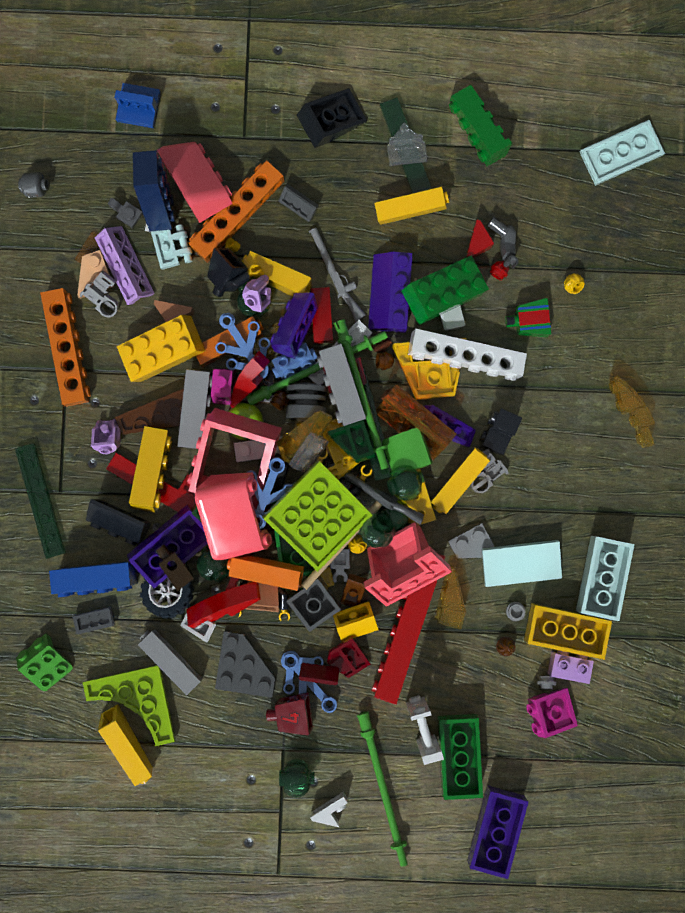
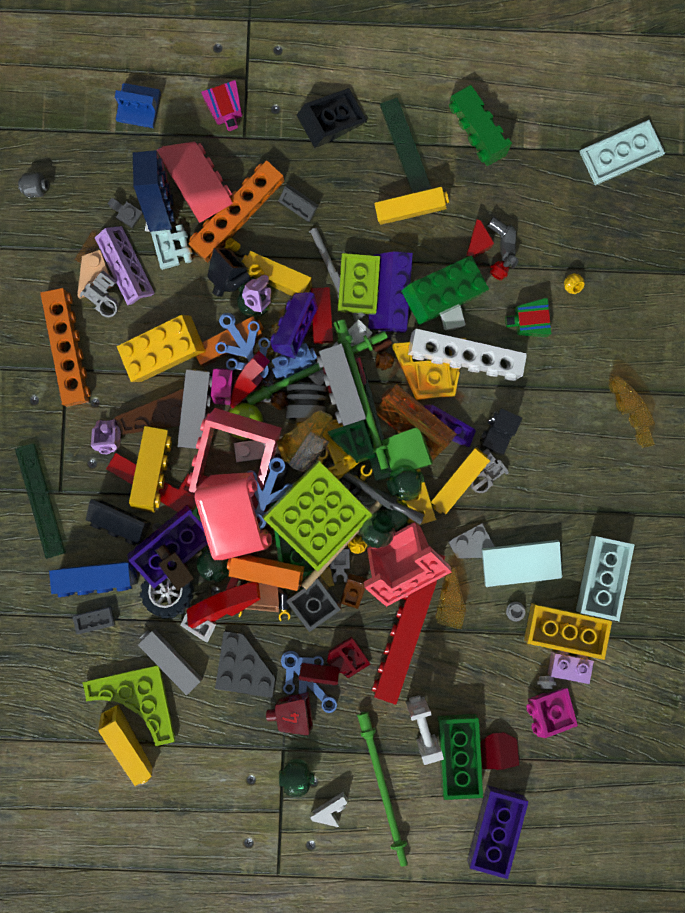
(43, 663): bright green bracket -> none
(170, 311): nougat slope -> none
(224, 104): none -> torso
(355, 621): yellow brick -> none
(358, 283): none -> lime plate
(406, 147): clear slope -> none
(499, 751): none -> dark red slope
(505, 646): reddish brown plate -> none

